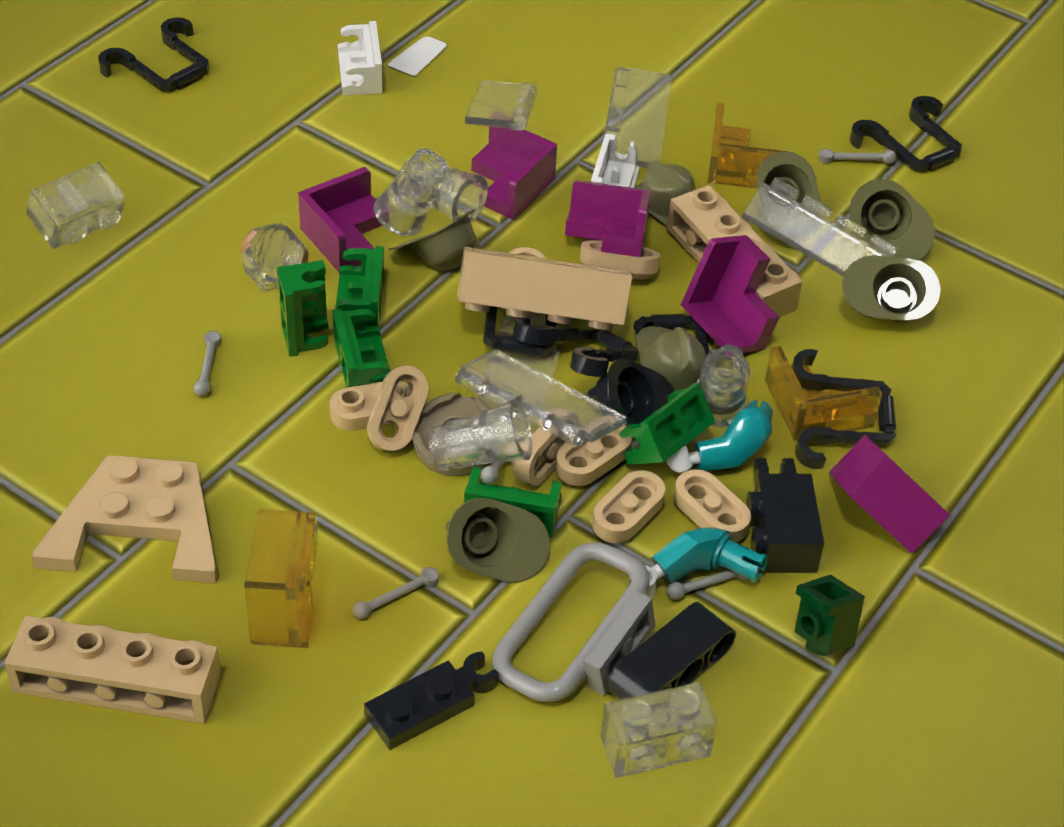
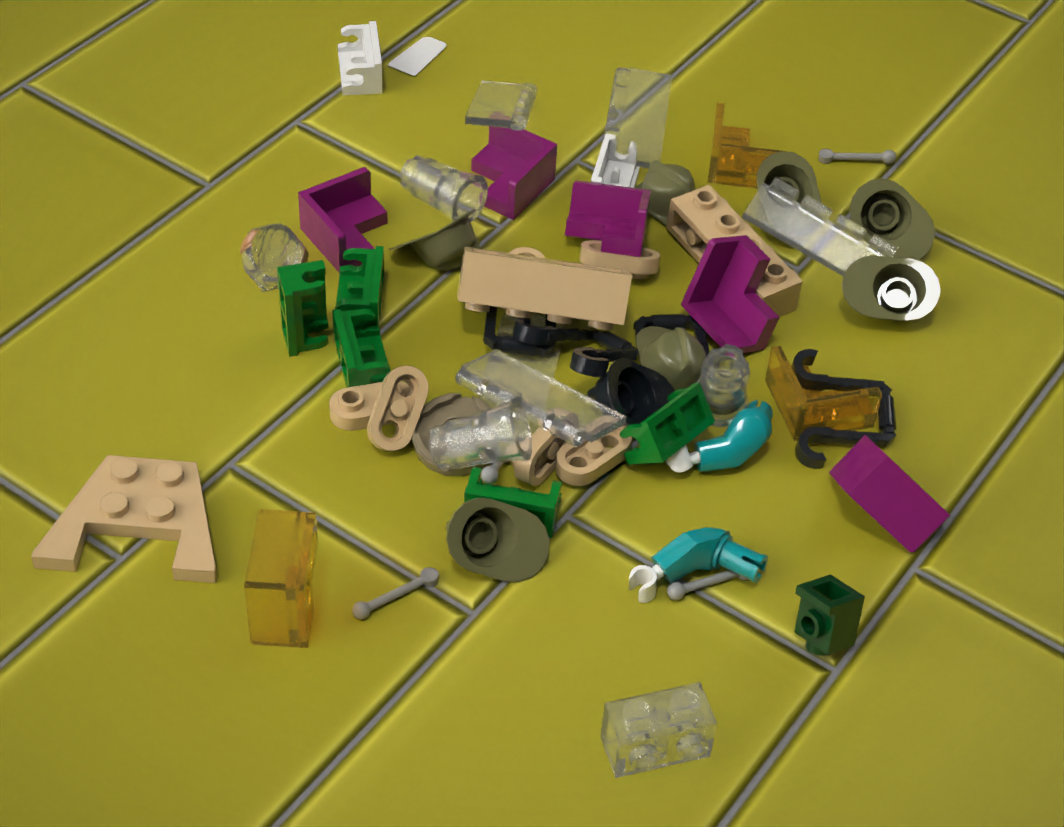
(76, 205): clear brick -> none
(113, 669): tan brick -> none
(169, 29): black piece -> none
(212, 341): light grey hinge -> none
(411, 193): clear plant -> none
(428, 700): black plate -> none
(615, 638): light grey bar -> none
(620, 511): tan plate -> none
(673, 654): black beam -> none
(716, 505): tan plate -> none
(785, 519): black hinge -> none
(918, 116): black piece -> none

